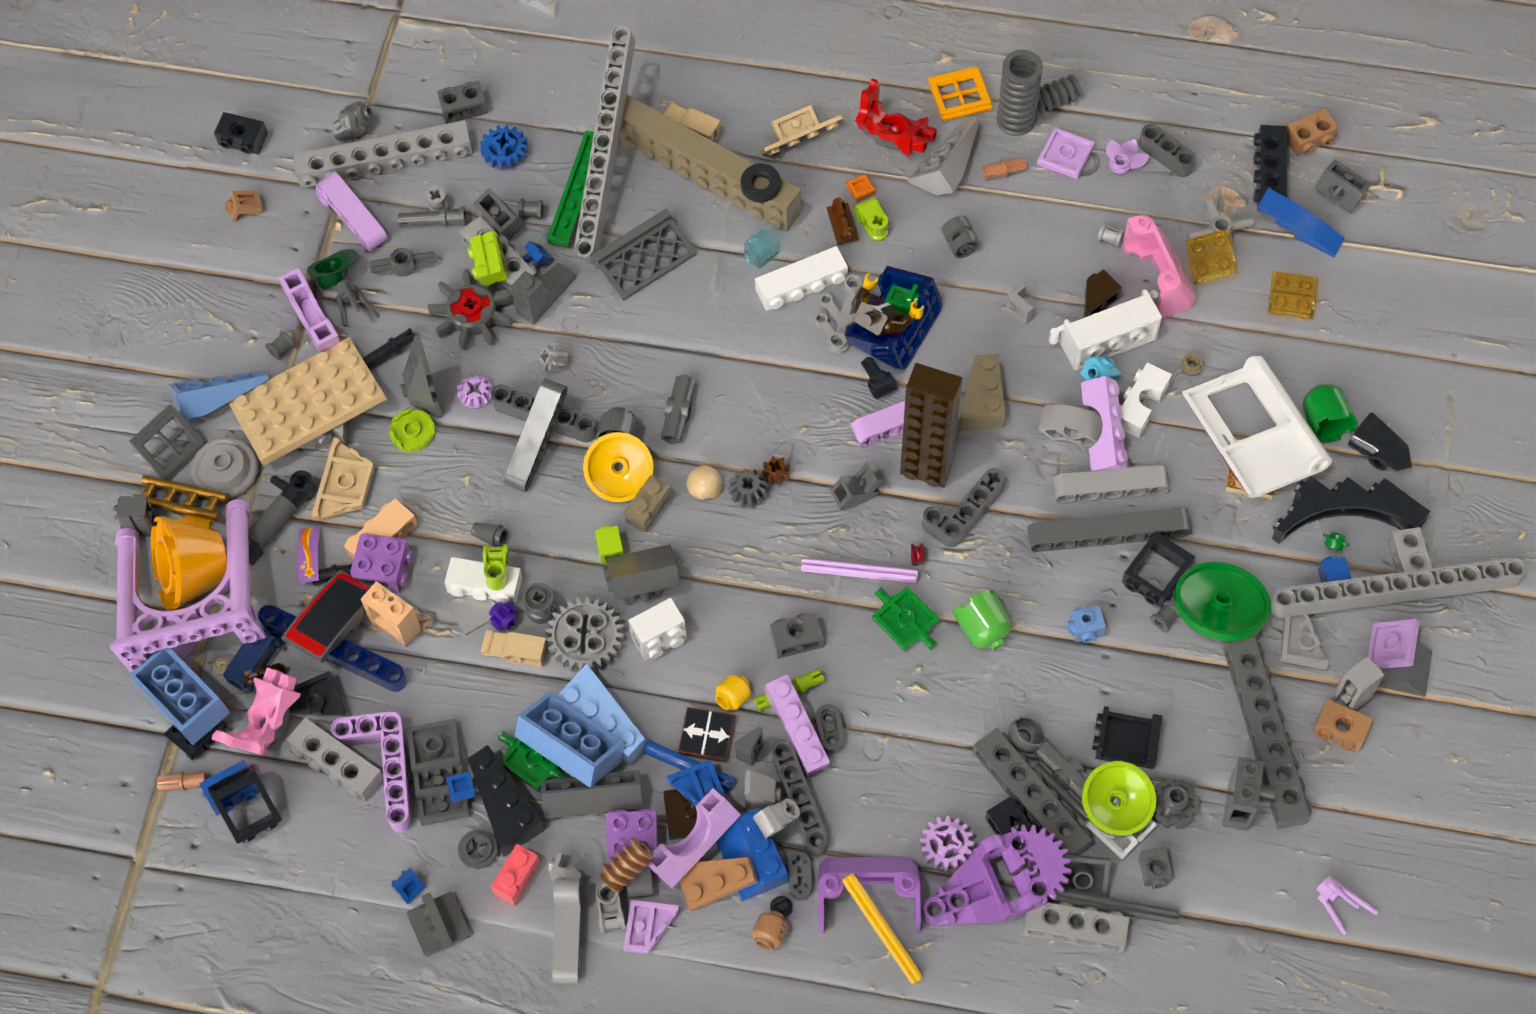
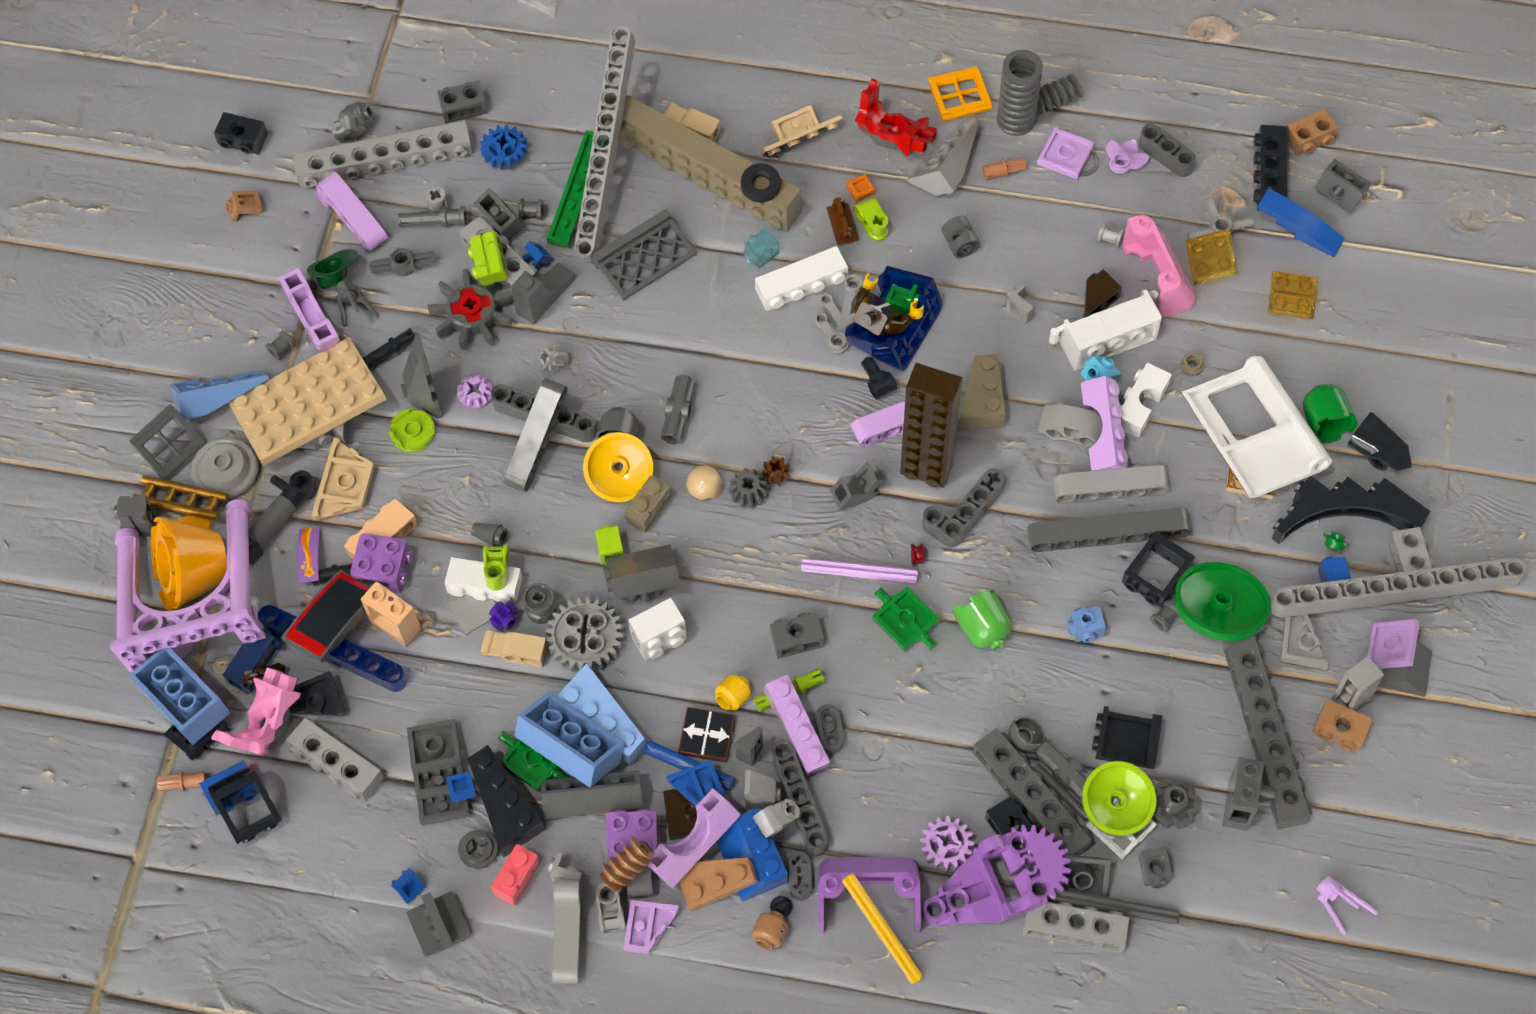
(390, 760): lavender beam -> none

